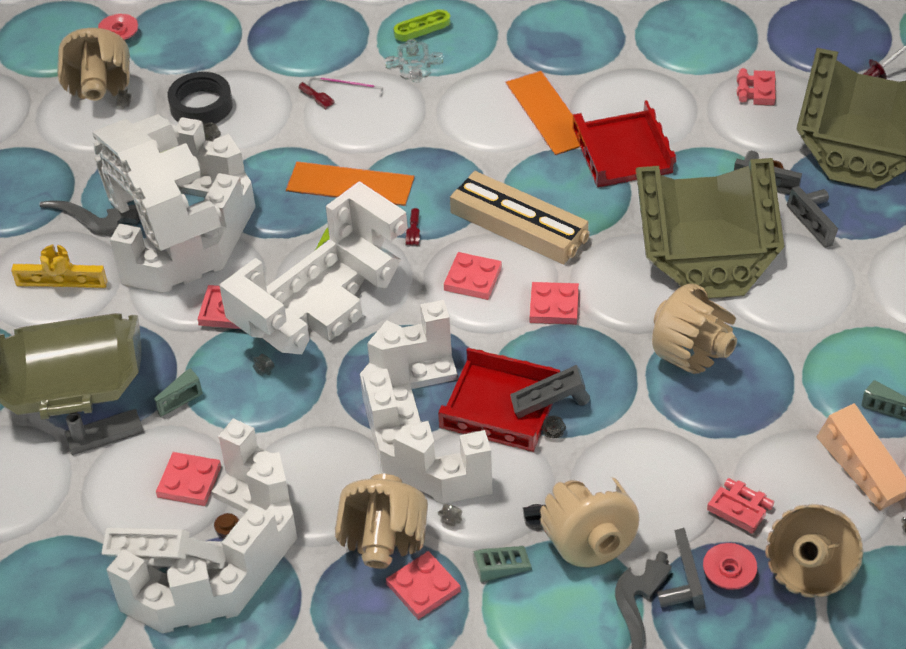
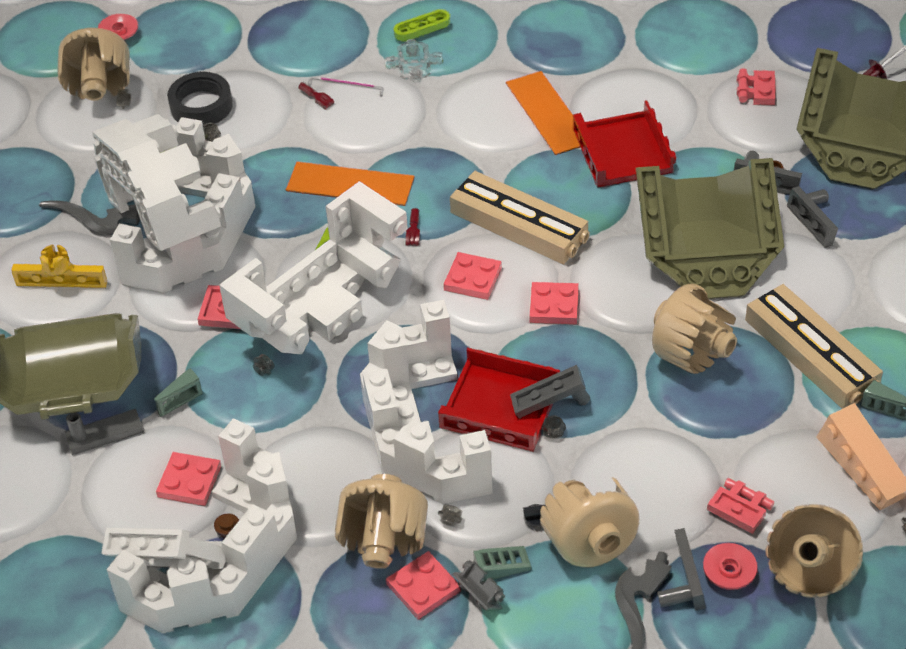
(487, 594): none -> dark grey hinge
(812, 345): none -> tan brick

